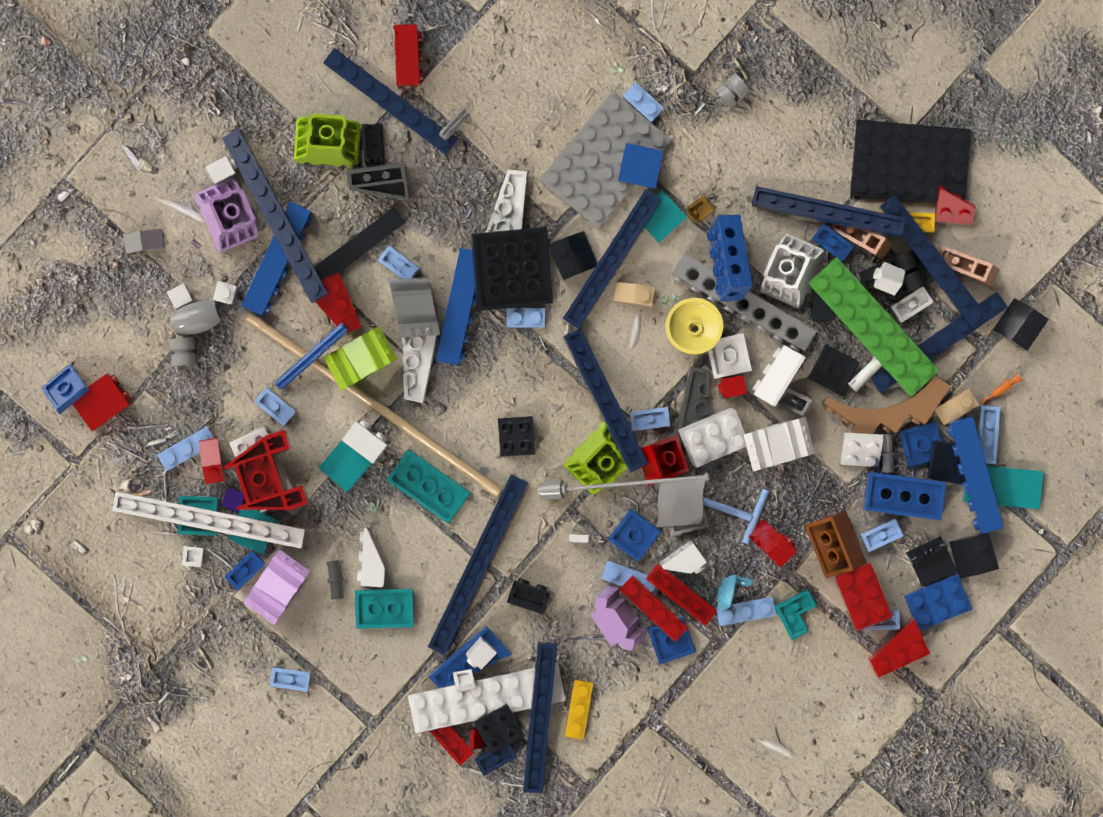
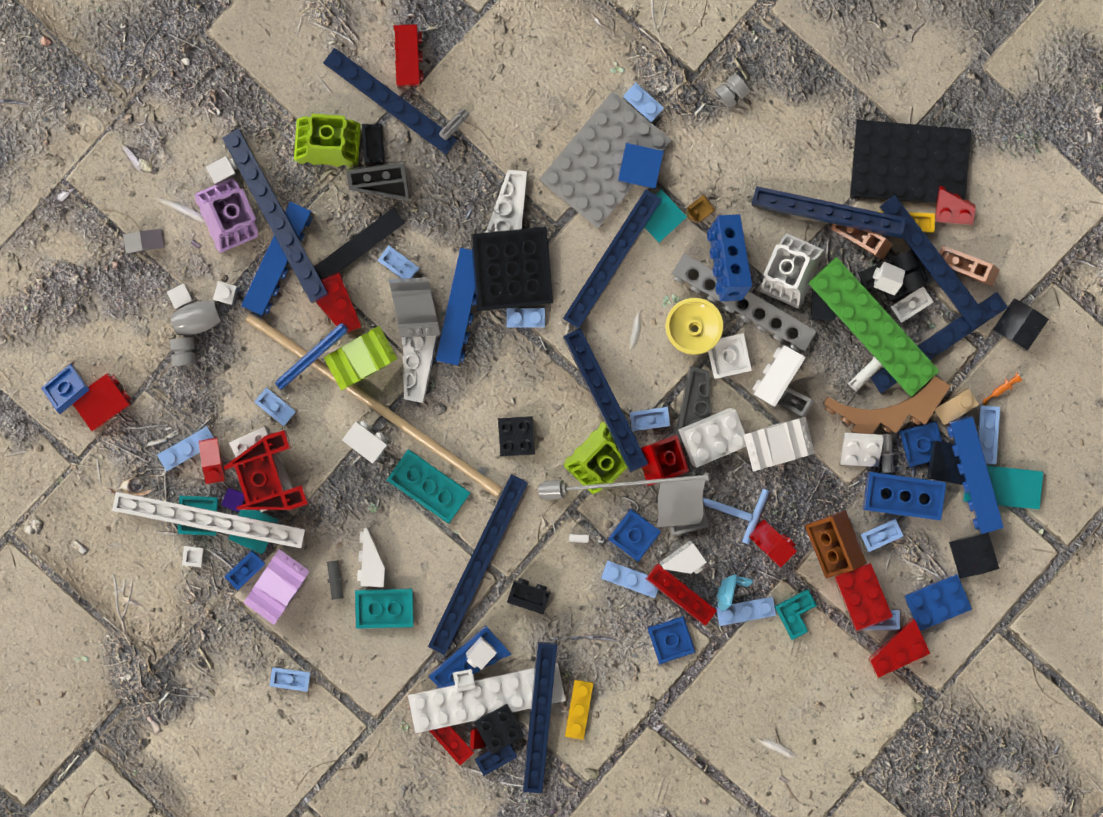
(344, 465): teal tile -> none
(573, 255): black slope -> none
(617, 620): lavender slope -> none
(634, 294): tan slope -> none
(653, 608): red plate -> none
(732, 386): red brick -> none
(832, 242): blue plate -> none
(833, 369): black tile -> none
(931, 561): black hinge -> none

